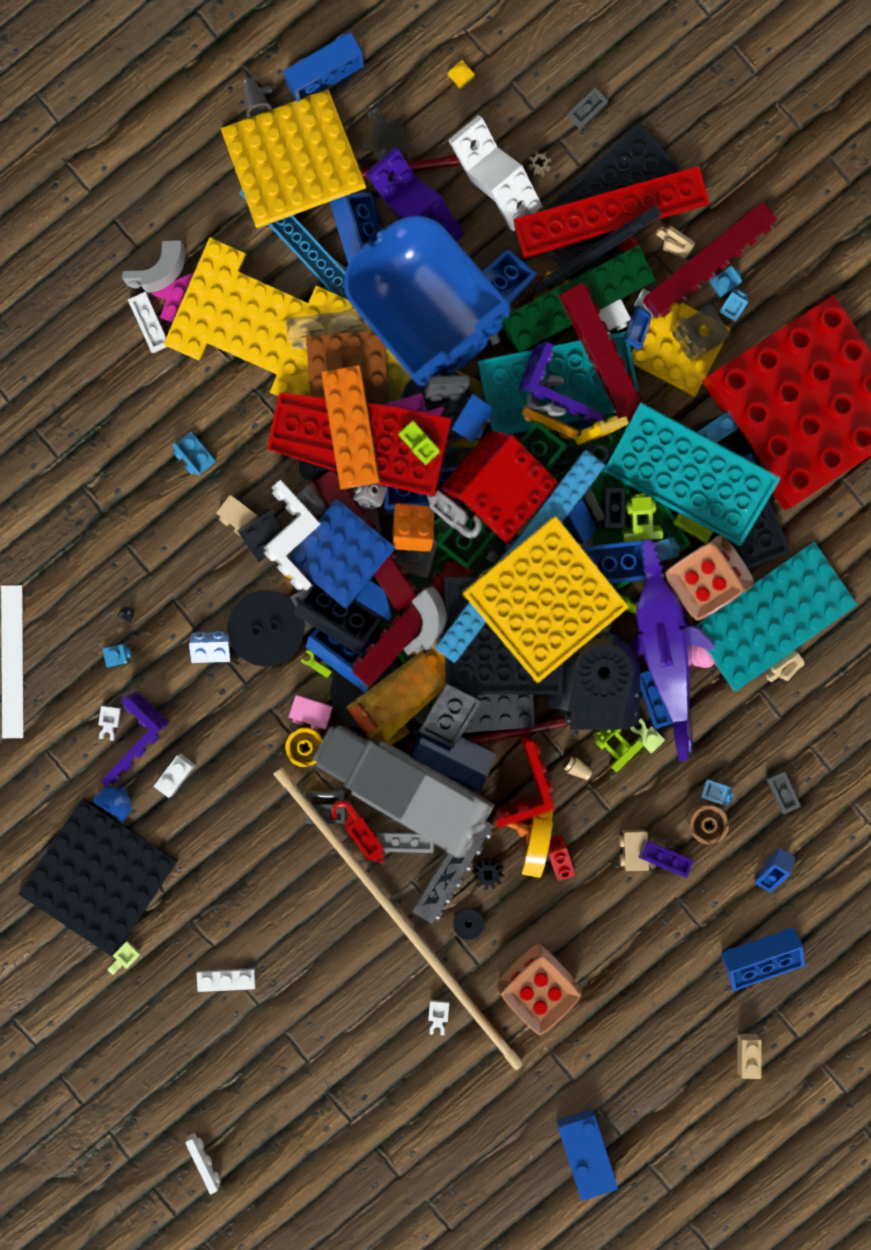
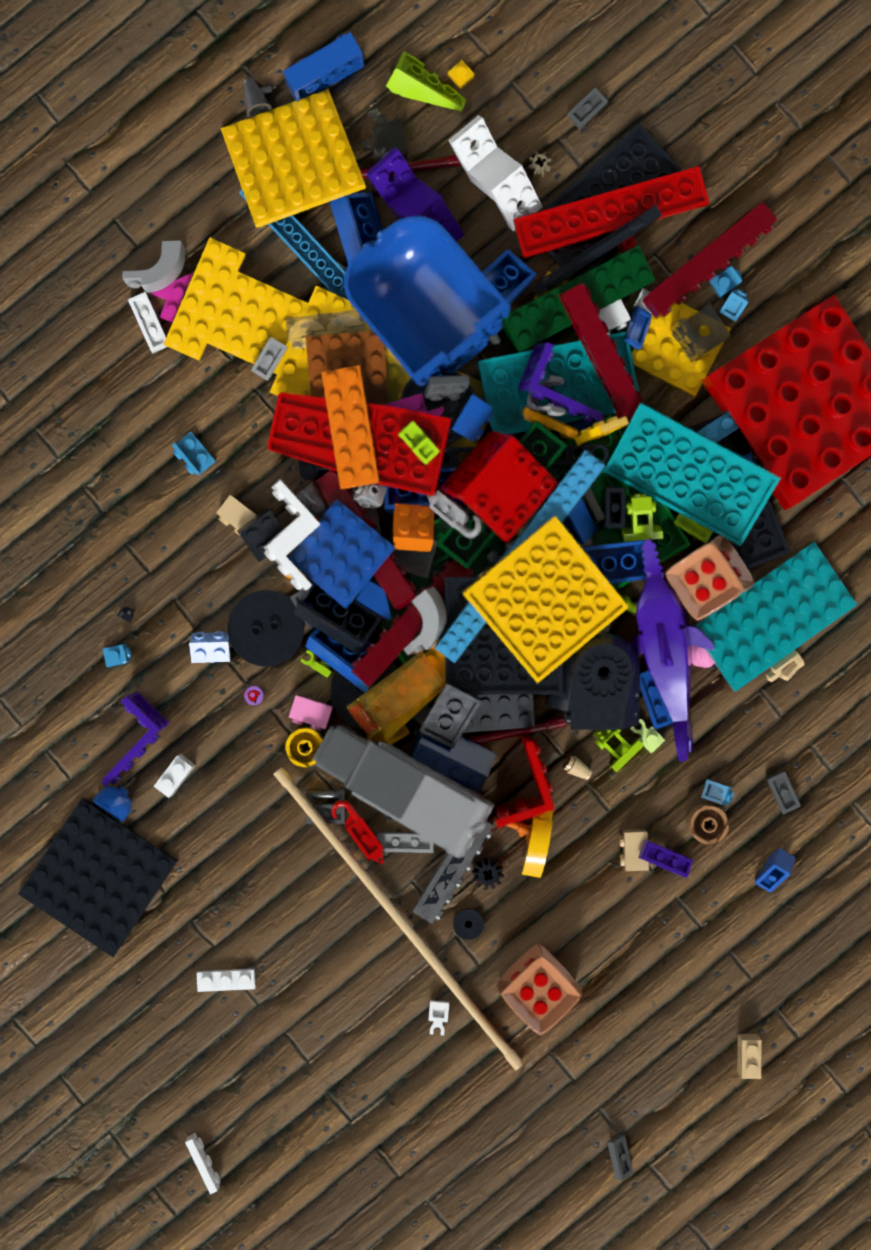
(12, 661): white sticker -> none
(109, 719): white plate -> none
(125, 956): yellowish green plate -> none
(254, 695): none -> medium lavender tile
(269, 359): none -> light grey plate
(416, 83): none -> lime wedge
(560, 858): red bracket -> none
(587, 1154): blue brick -> none
(620, 1157): none -> dark grey plate
(667, 549): dark azure bracket -> none
(675, 242): tan rock -> none
(763, 959): blue slope -> none

